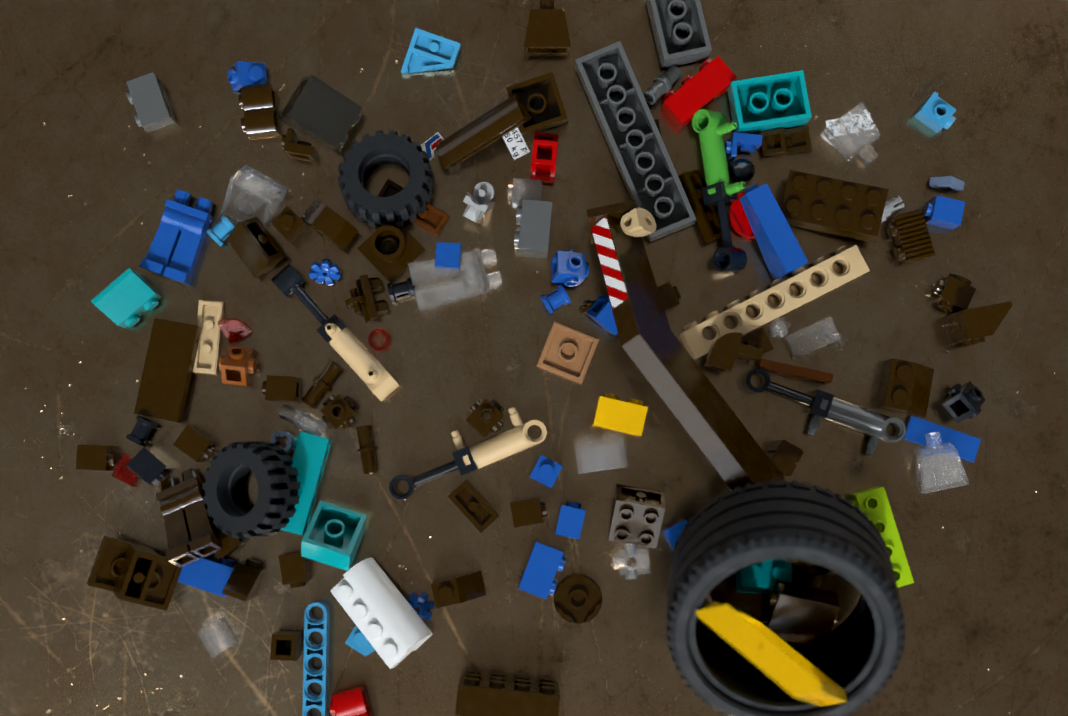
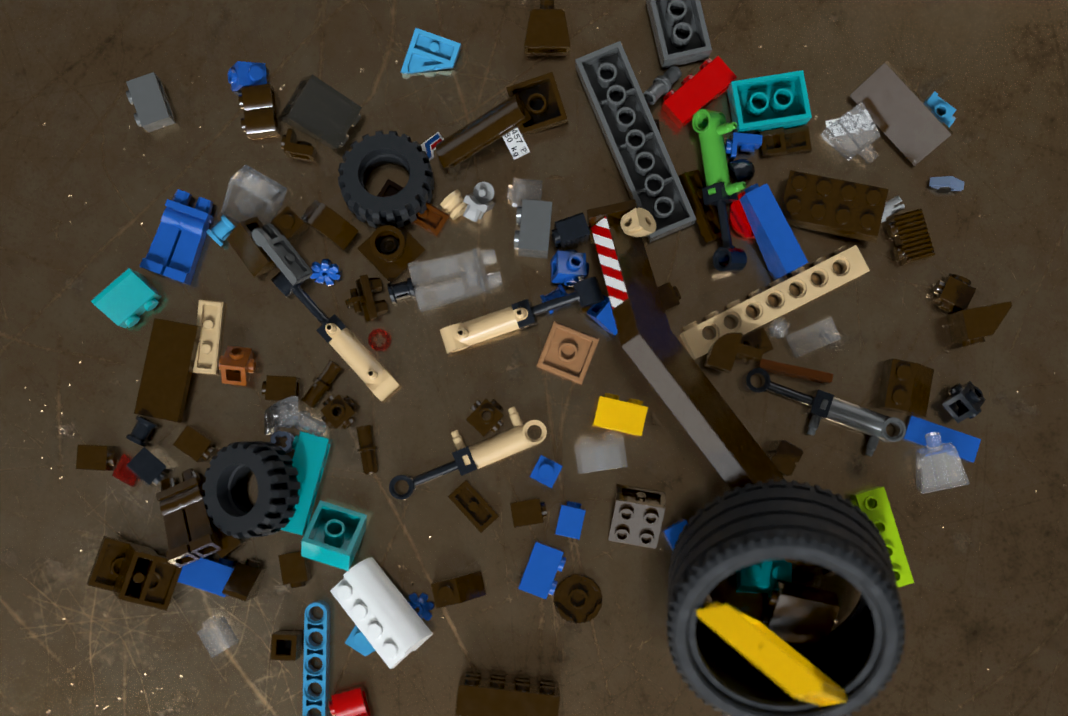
(234, 329): clear red tile -> none
(281, 414): none -> clear slope
(282, 253): none -> dark grey hinge
(448, 255): blue tile -> none
(454, 204): none -> tan wheel
(517, 316): none -> piece
(544, 157): red brick -> none
(570, 232): none -> black brick
(640, 564): clear brick -> none
(901, 113): none -> dark brown tile
(944, 212): blue brick -> none

